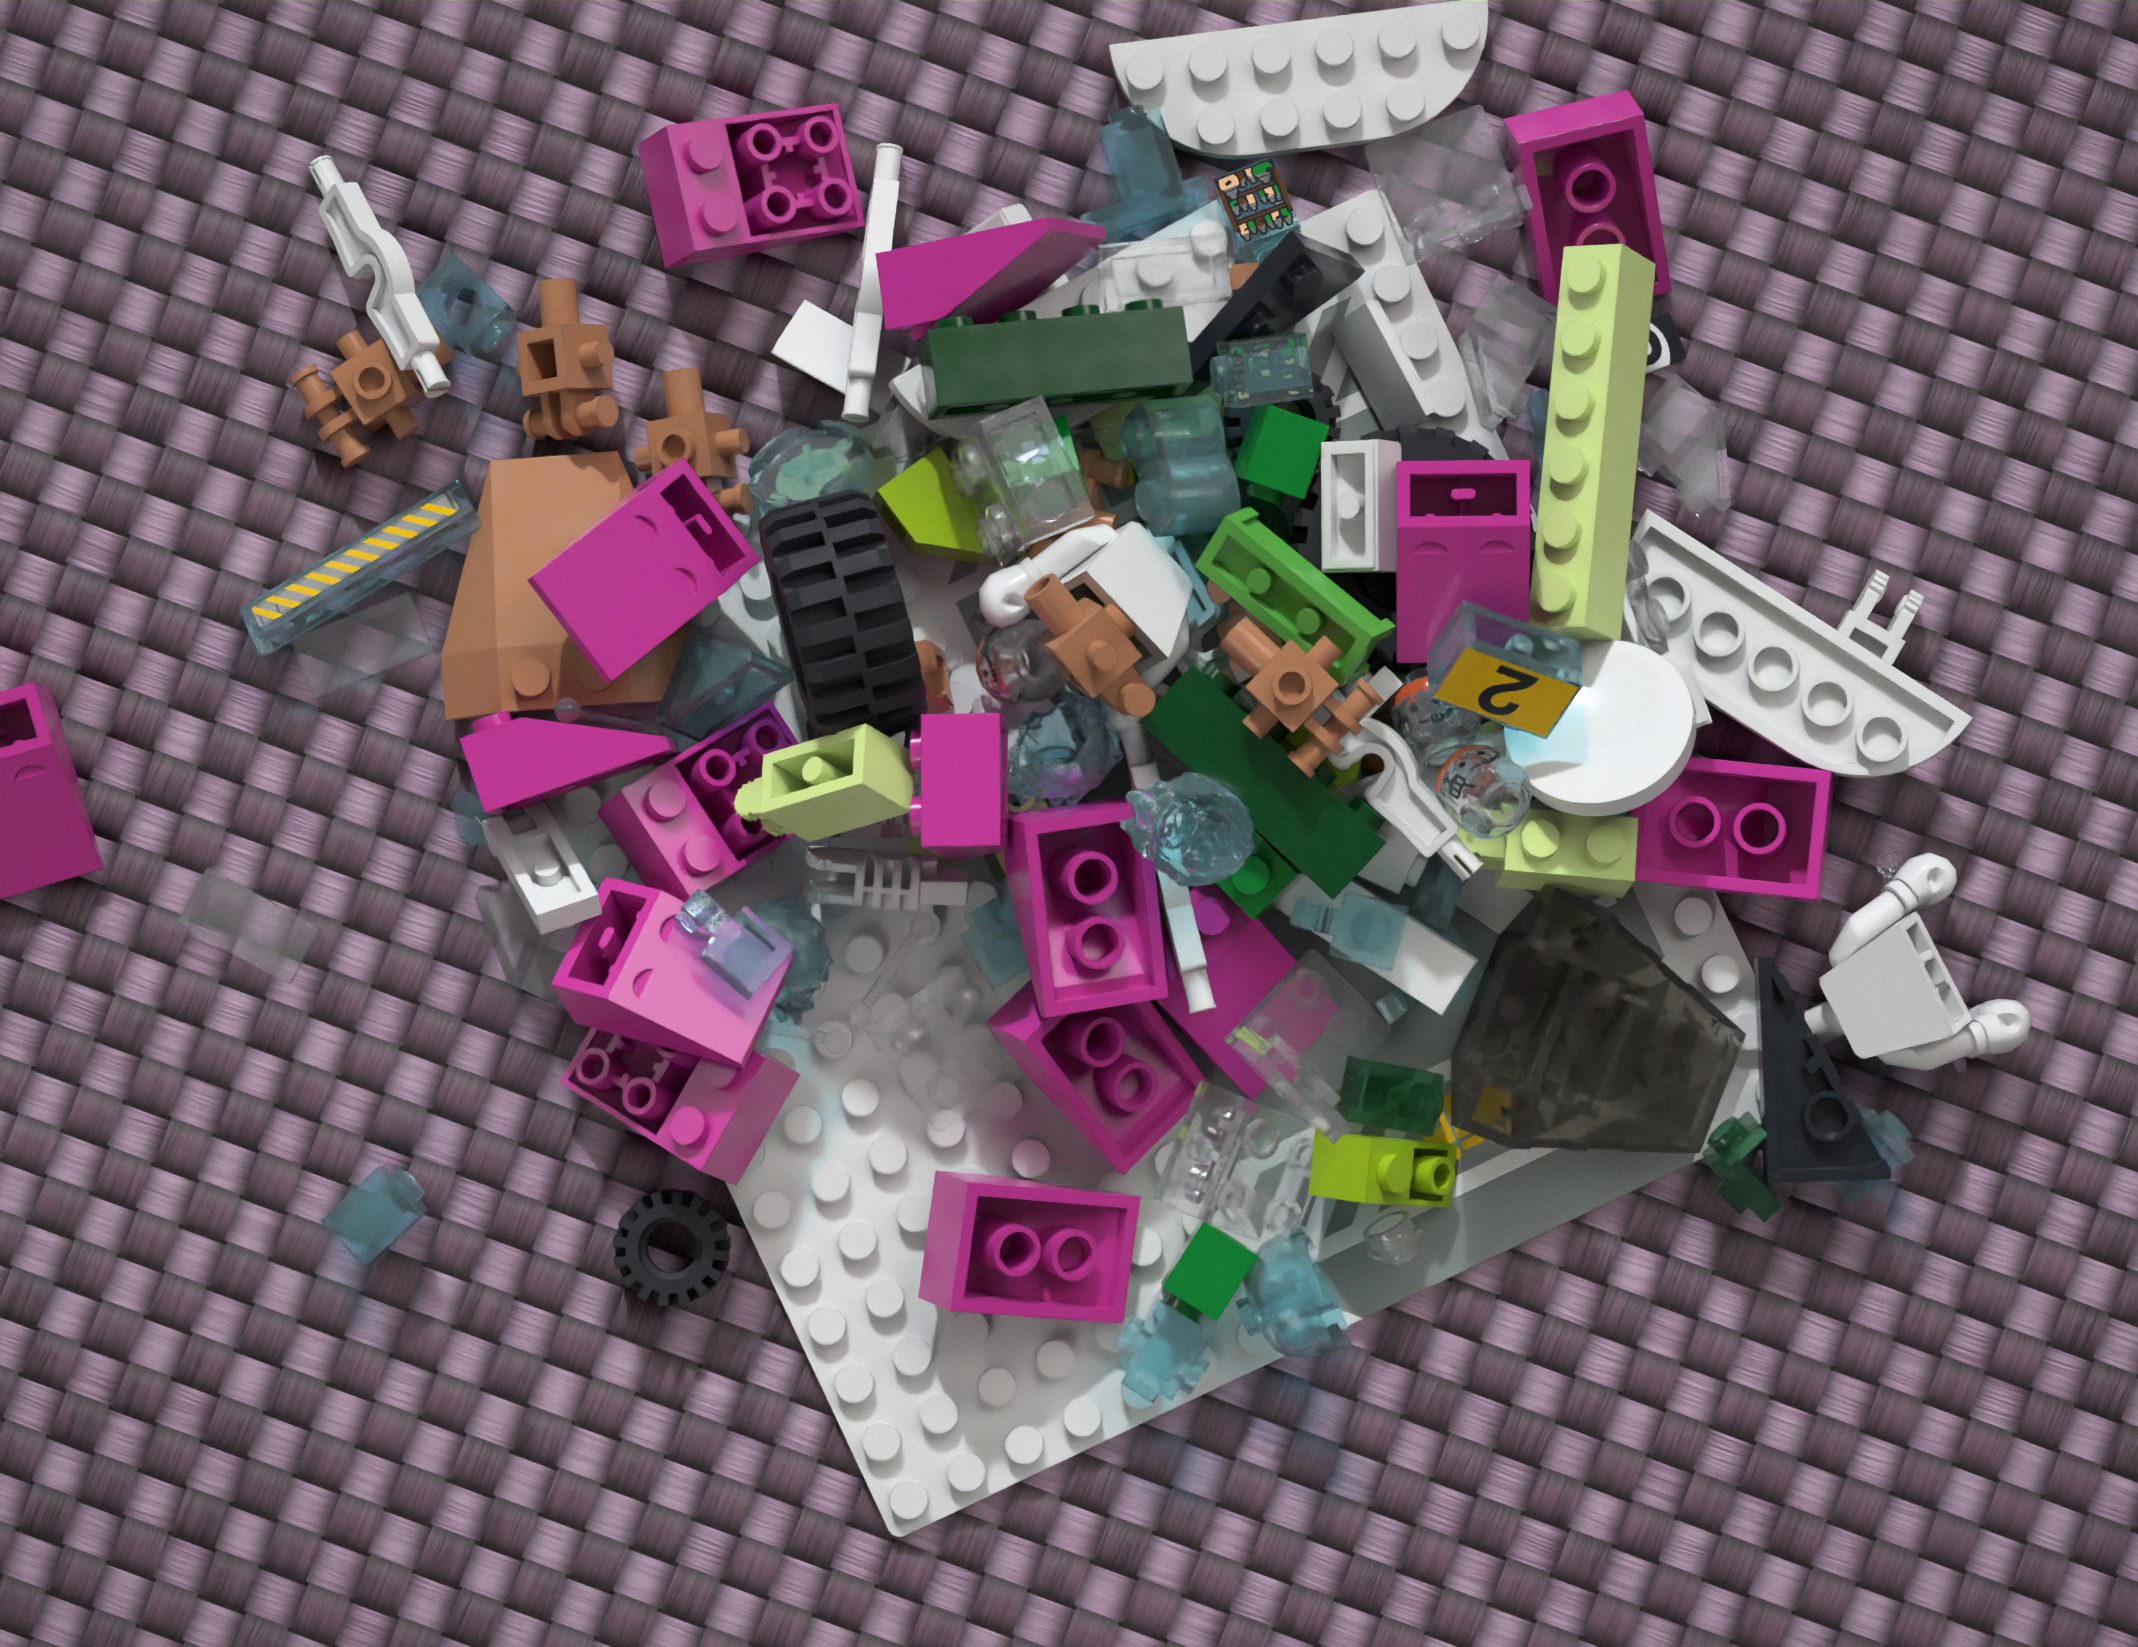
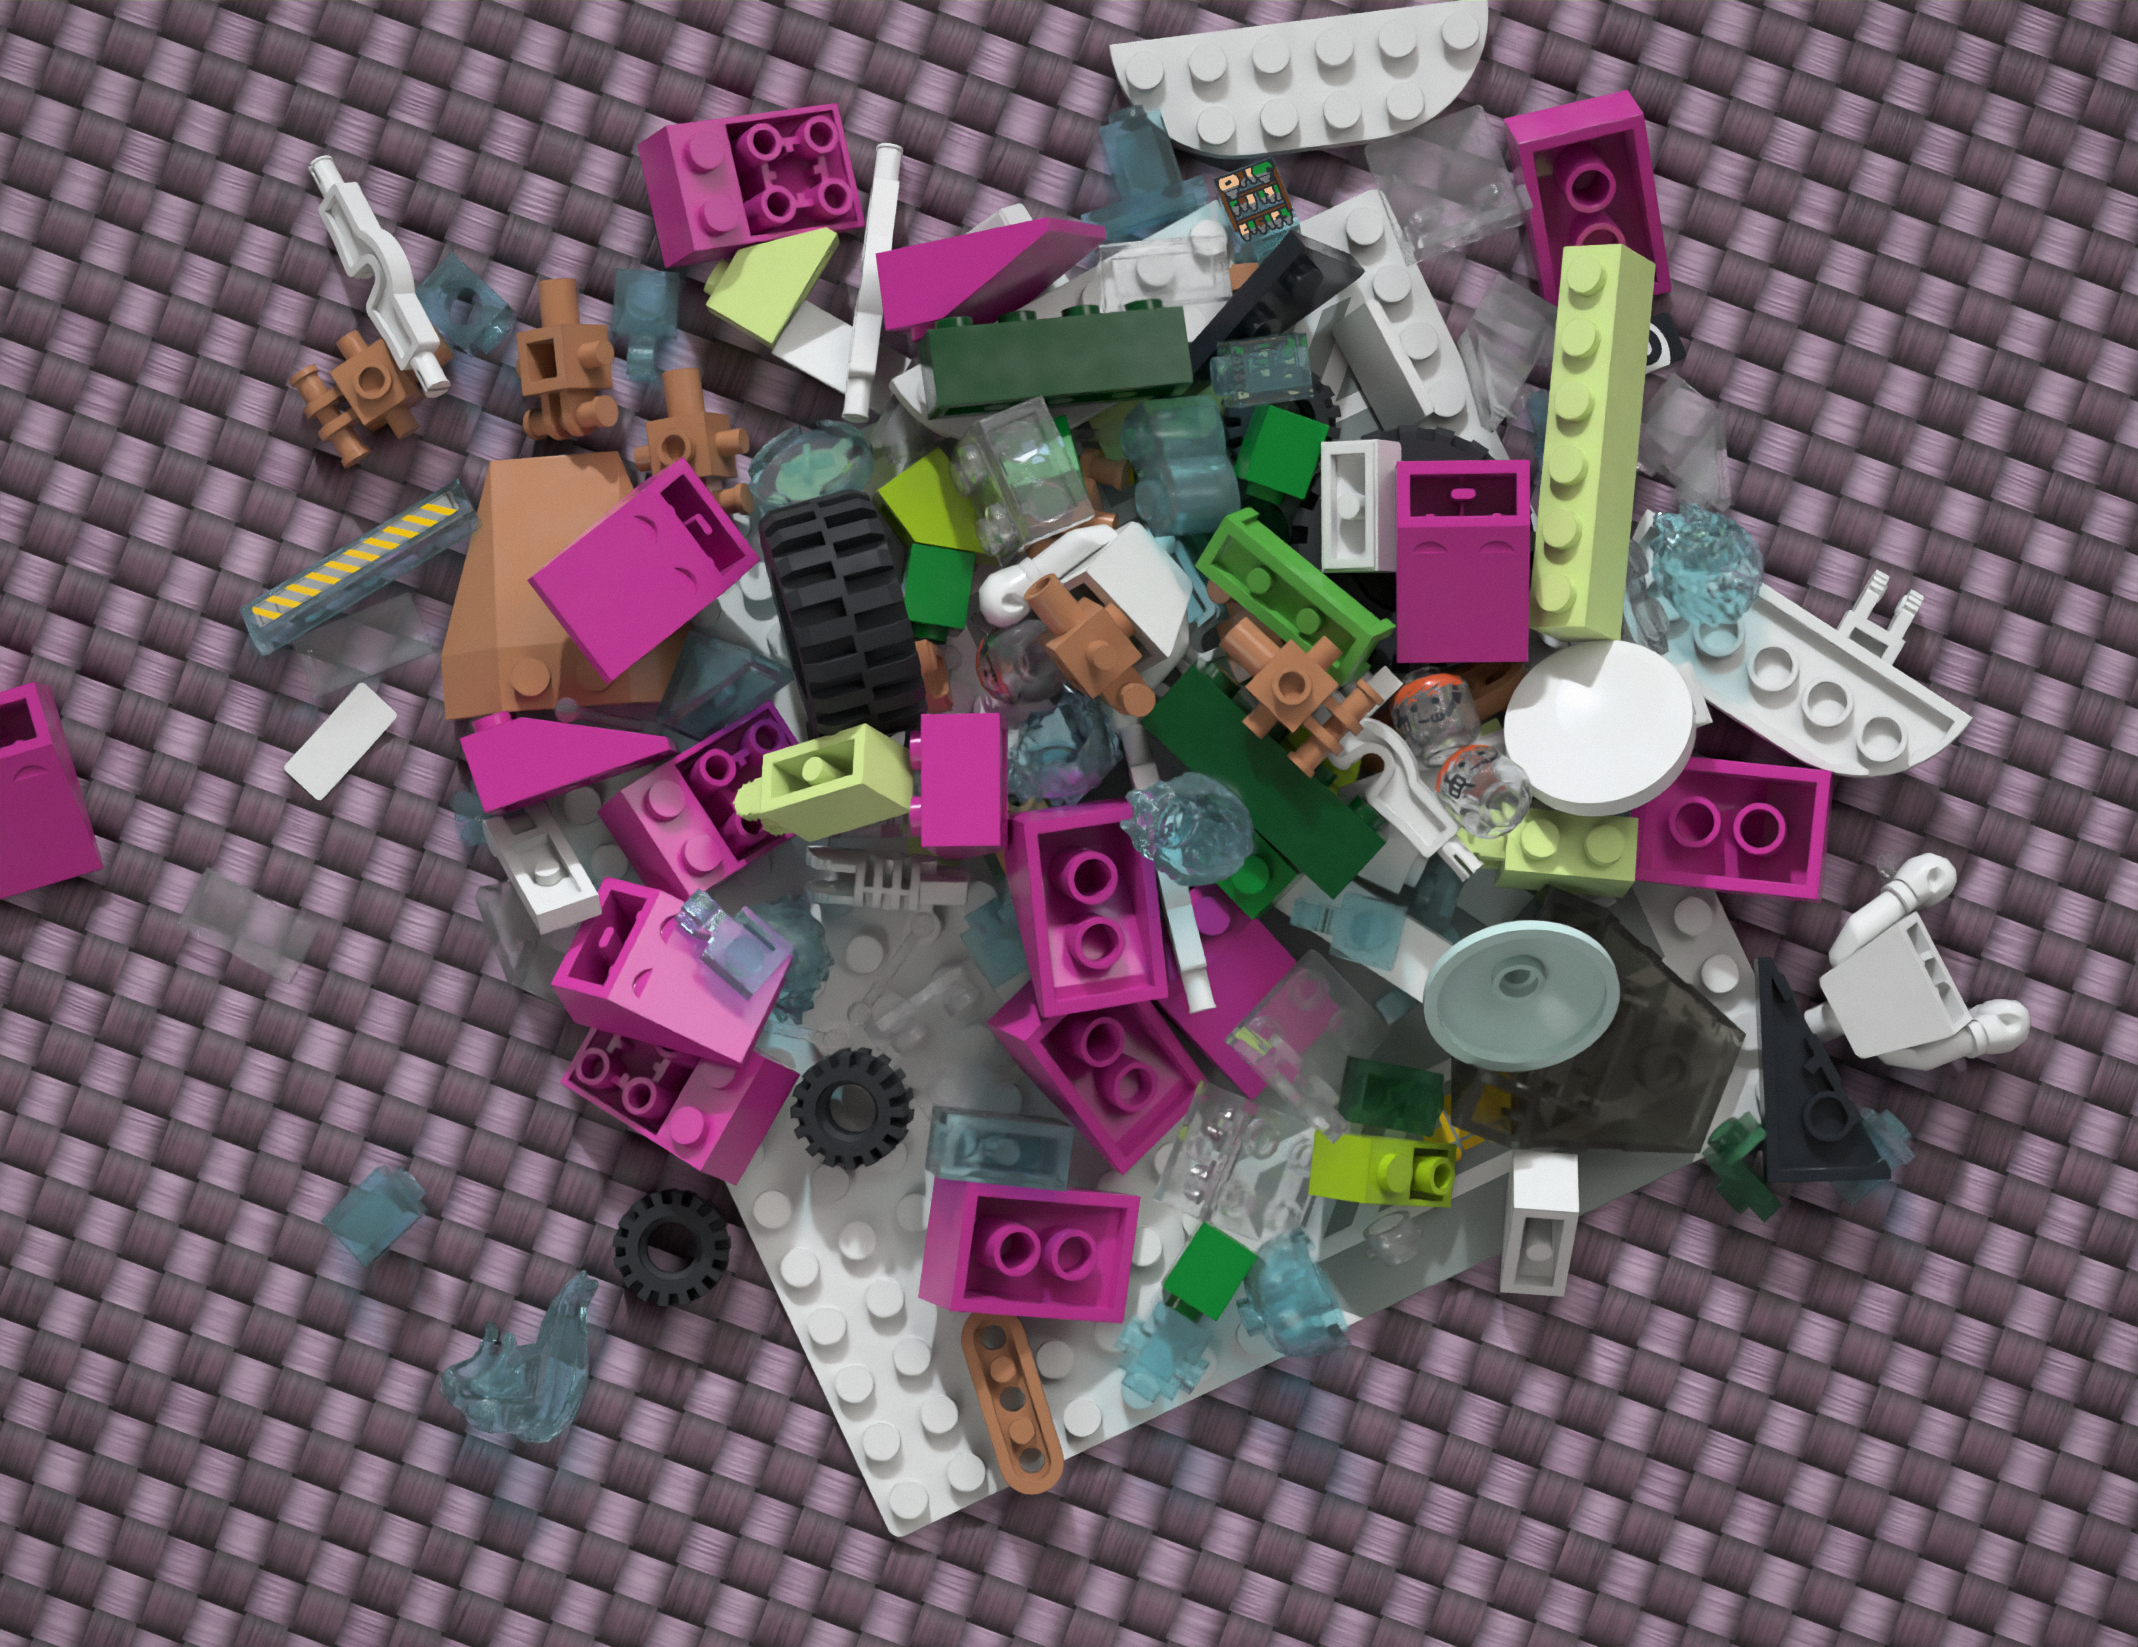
(340, 741): none -> white sticker
(531, 1386): none -> clear light blue piece
(645, 310): none -> clear light blue plate
(769, 282): none -> yellowish green slope
(825, 1134): none -> black tyre
(936, 591): none -> green brick
(999, 1148): none -> clear light blue brick
(1019, 1428): none -> nougat plate
(1504, 670): brick -> none
(1521, 996): none -> light aqua dish
(1539, 1222): none -> white slope
(1706, 565): none -> clear light blue hair

